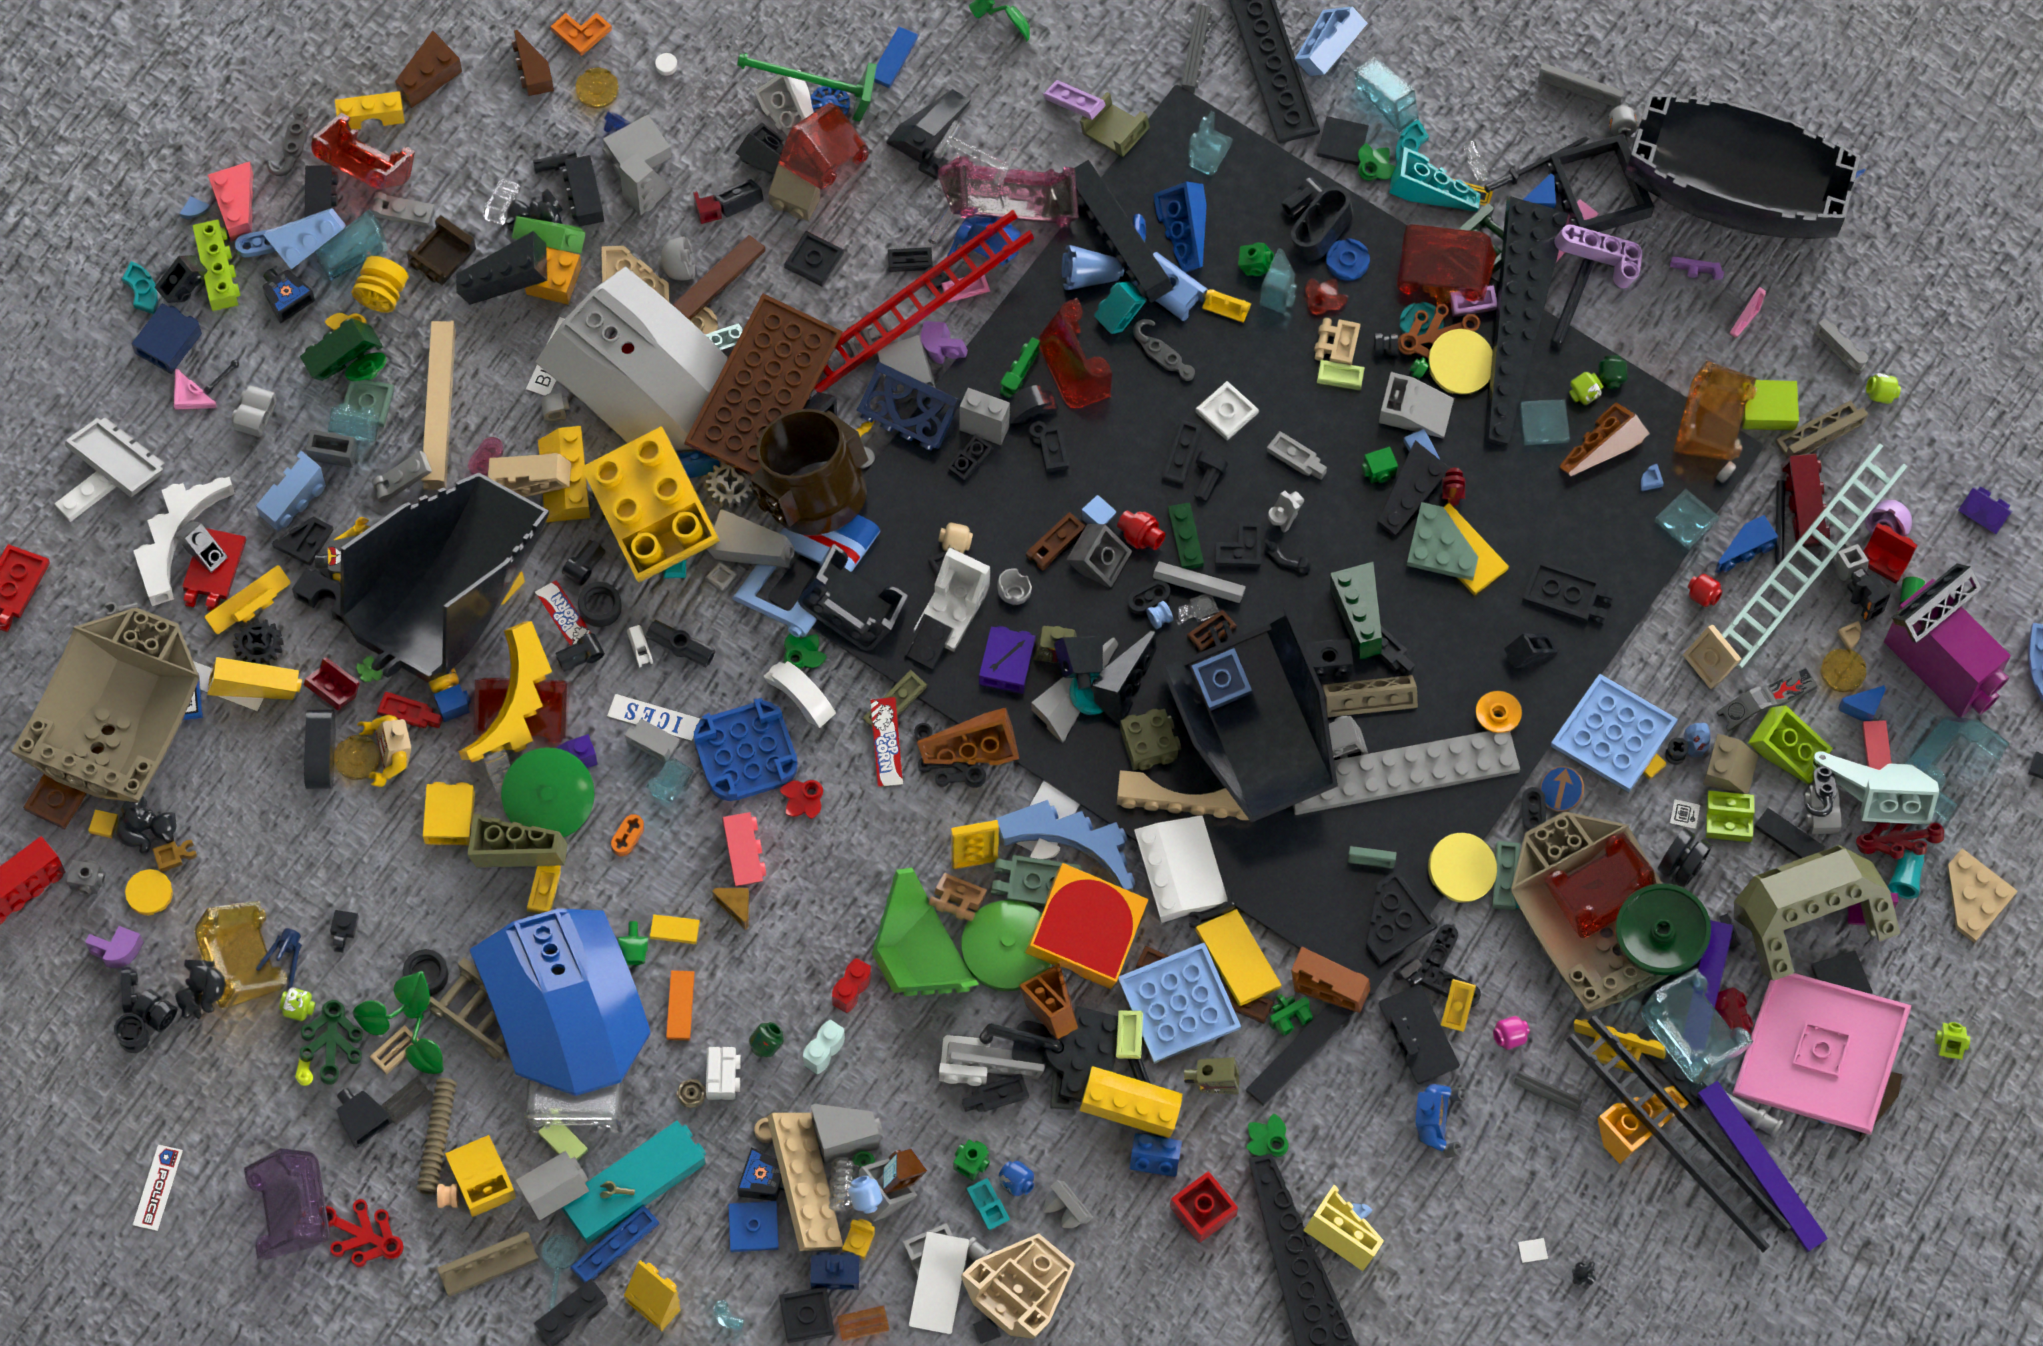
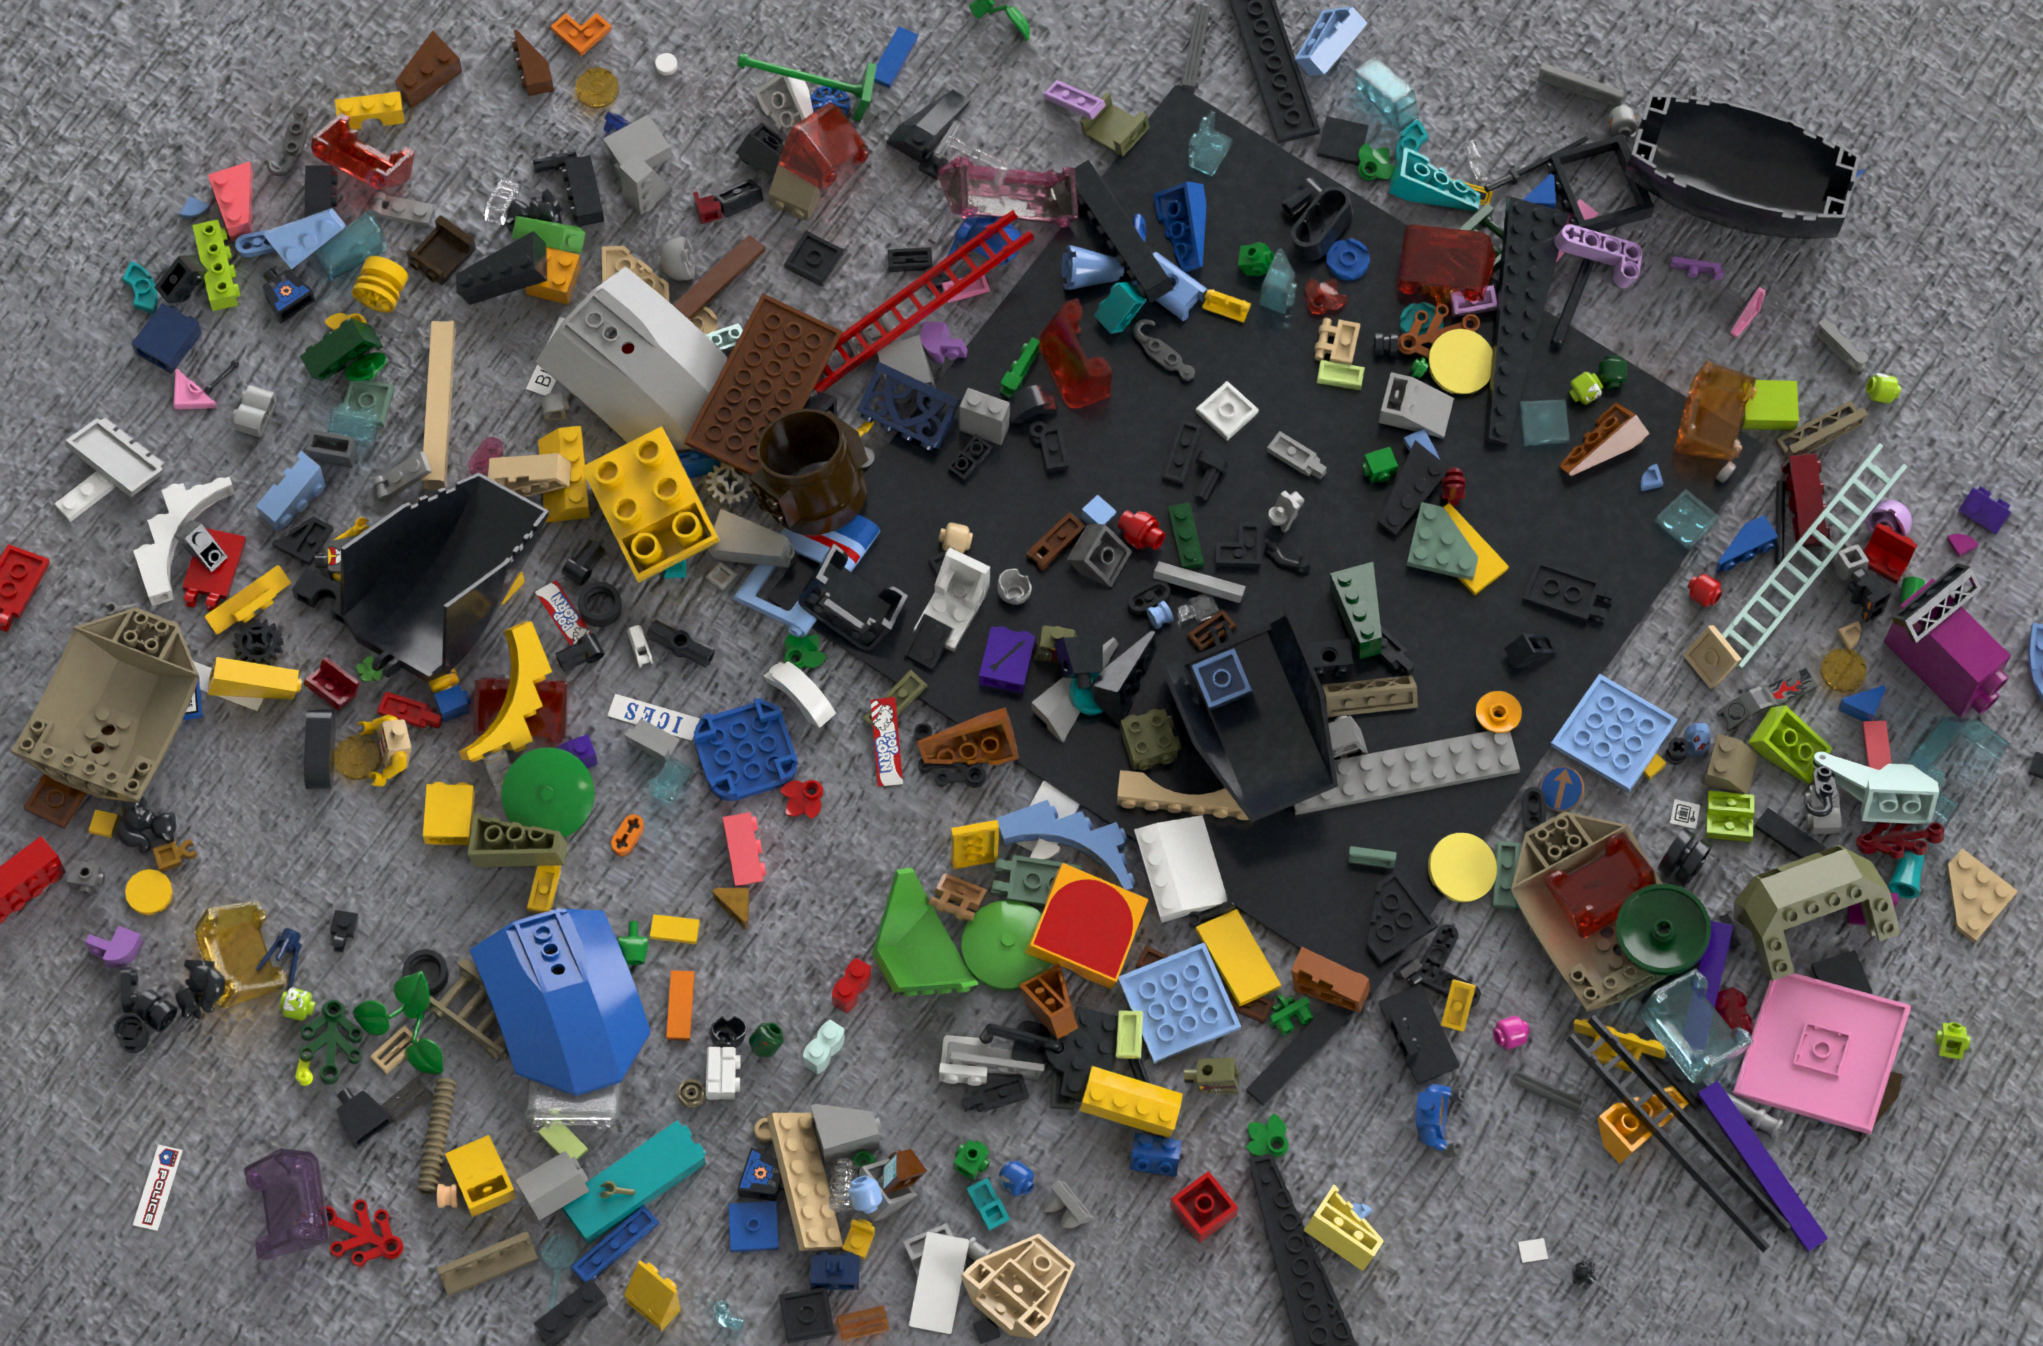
(728, 1032): none -> black hair
(1961, 543): none -> magenta tile

